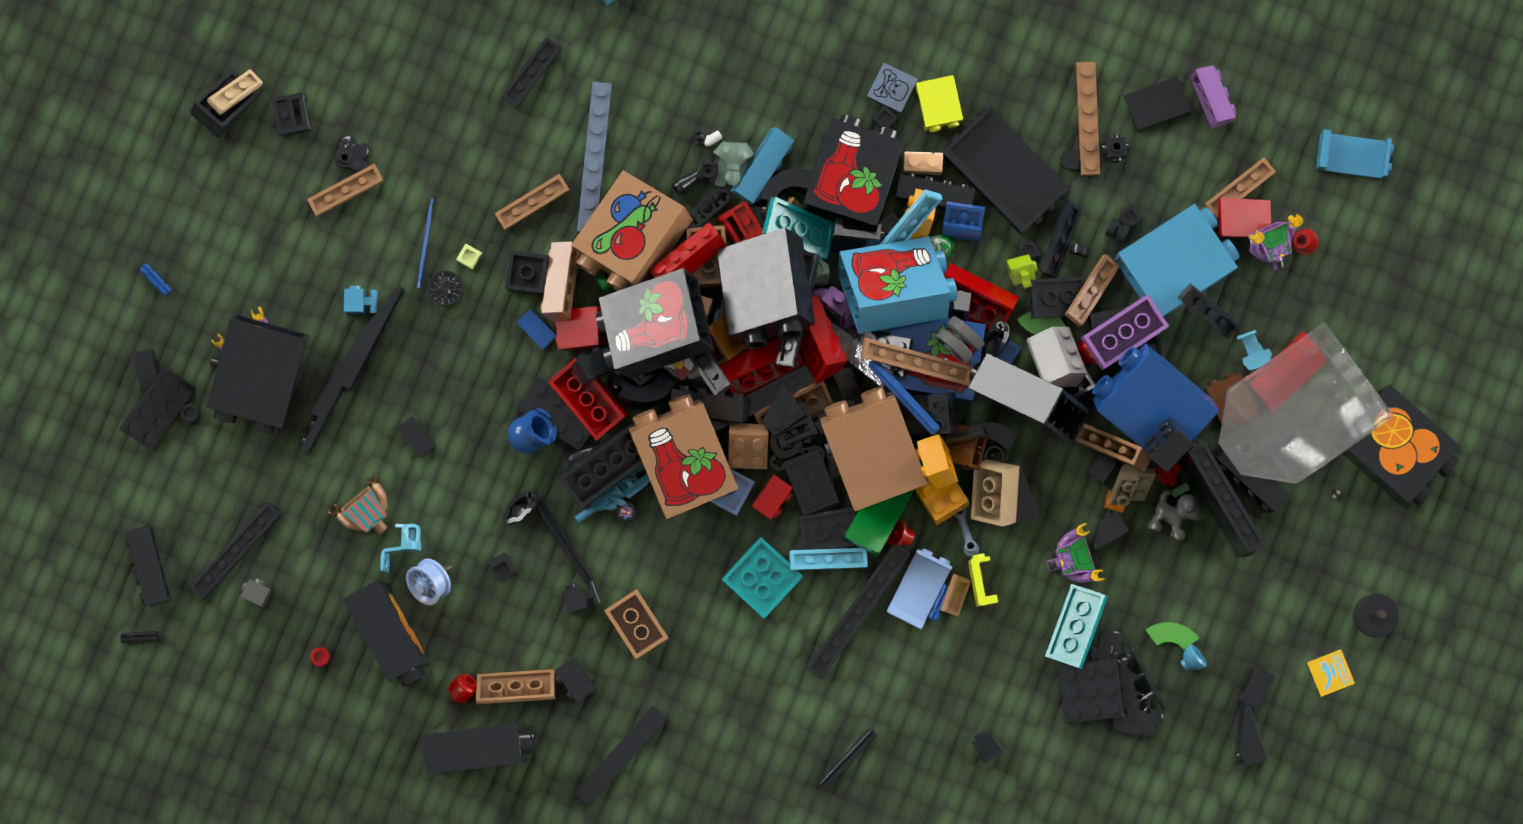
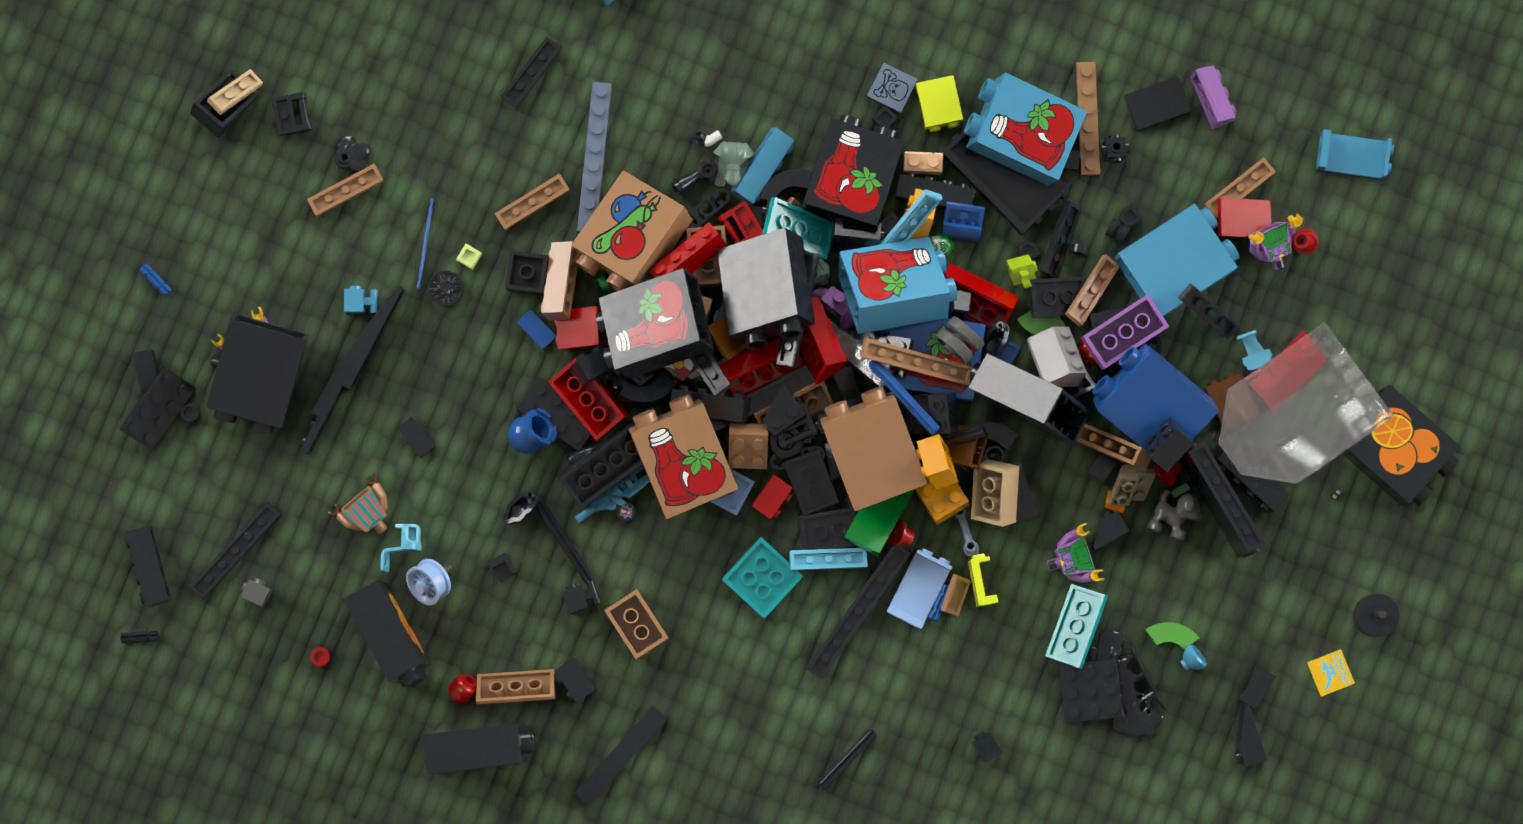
(1024, 128): none -> dark azure brick

